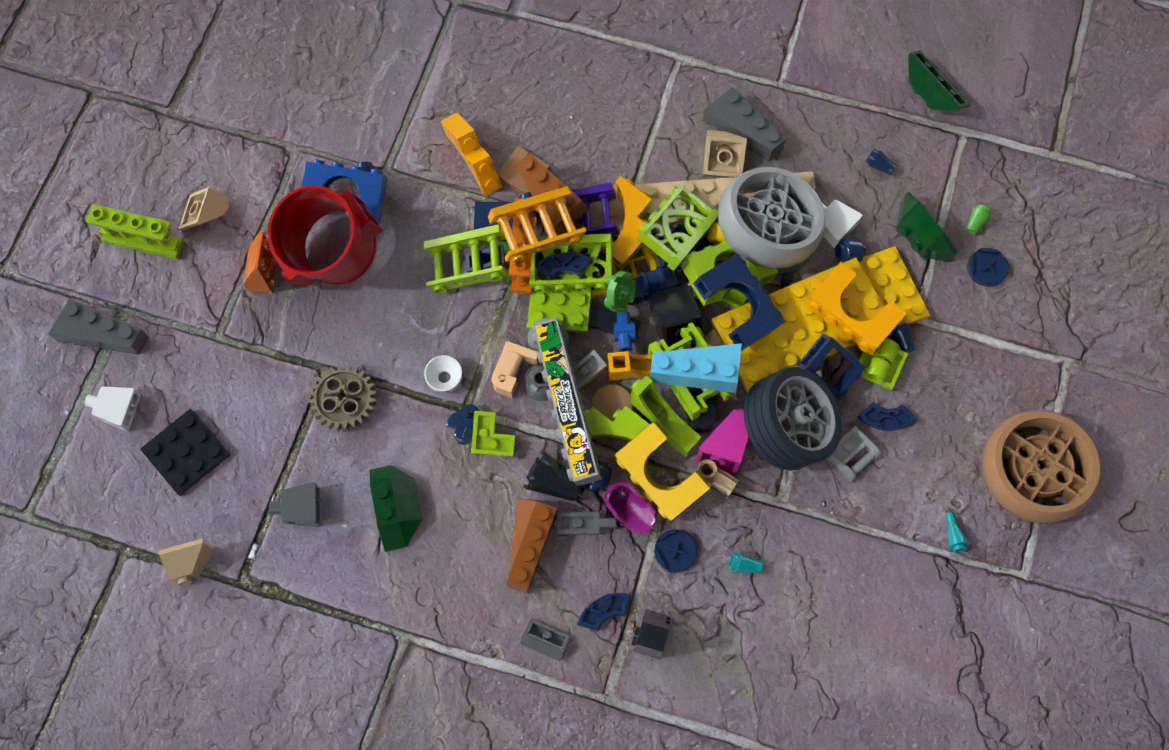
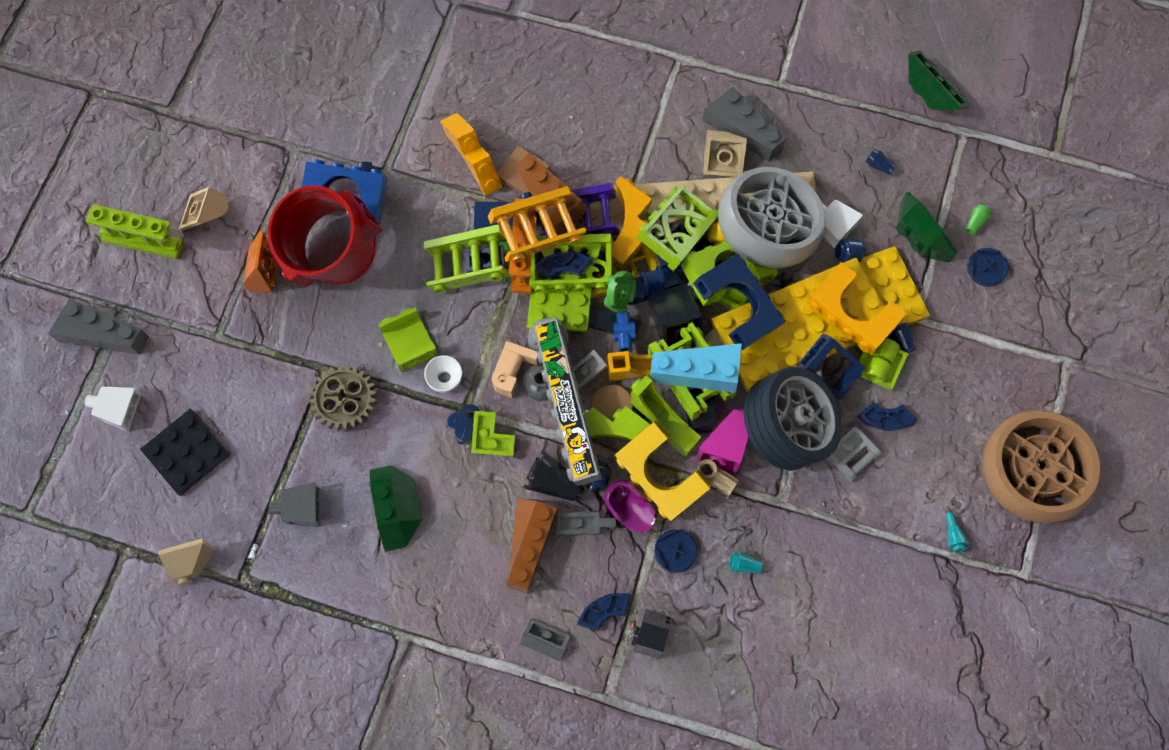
(407, 339): none -> lime panel

